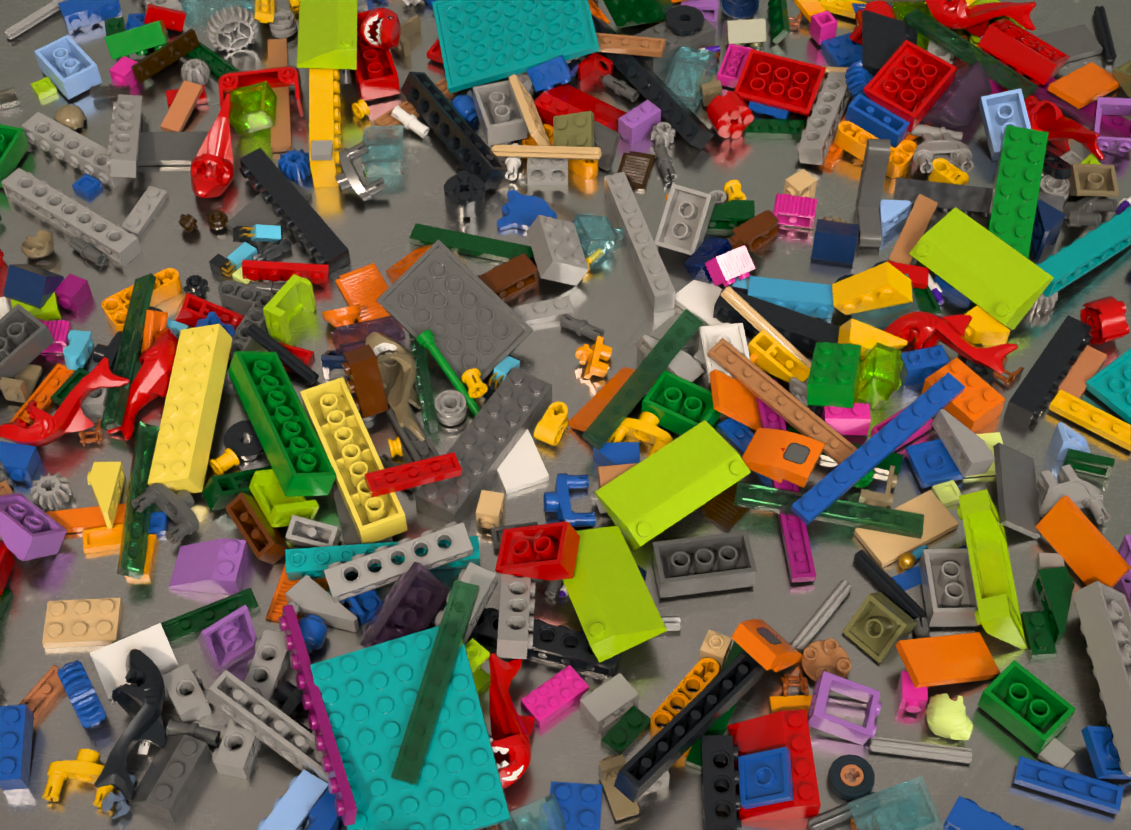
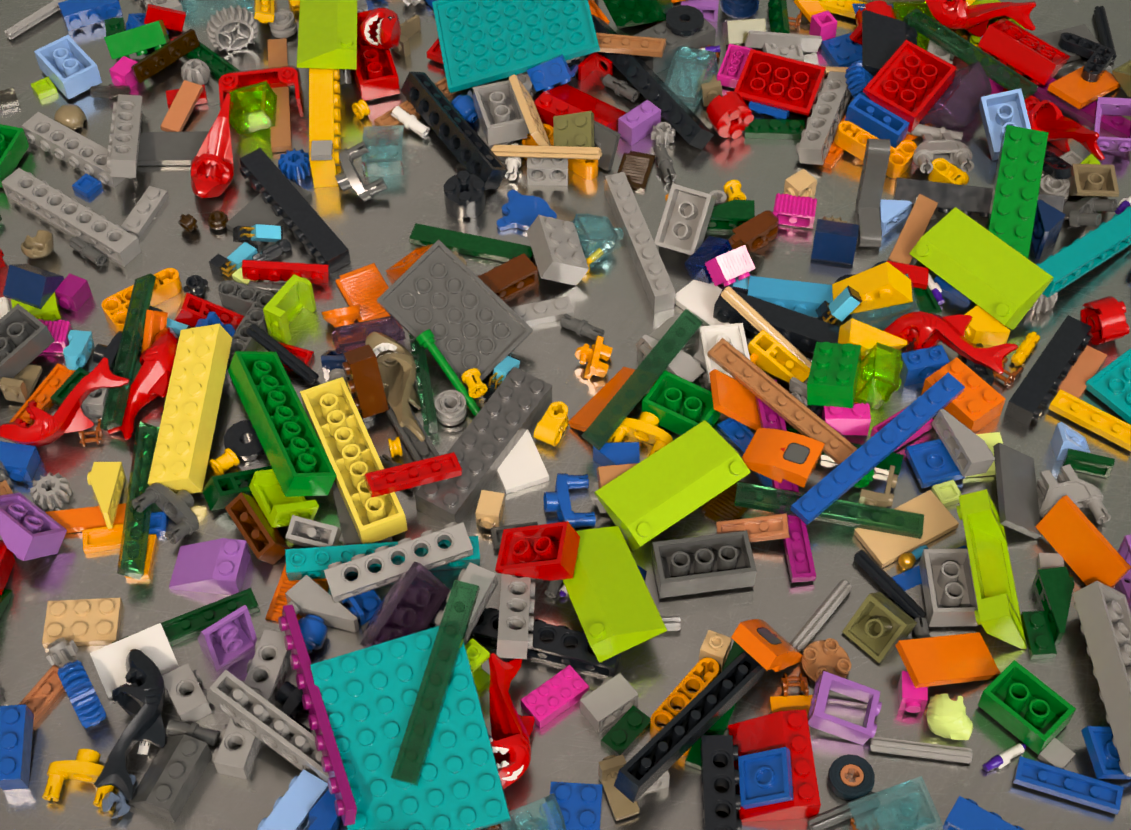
(61, 652): none -> light grey gear
(758, 528): none -> nougat tile
(783, 44): none -> light grey bracket
(840, 306): none -> piece
(1004, 758): none -> piece
(1025, 348): none -> yellow axle
(1090, 50): none -> black beam

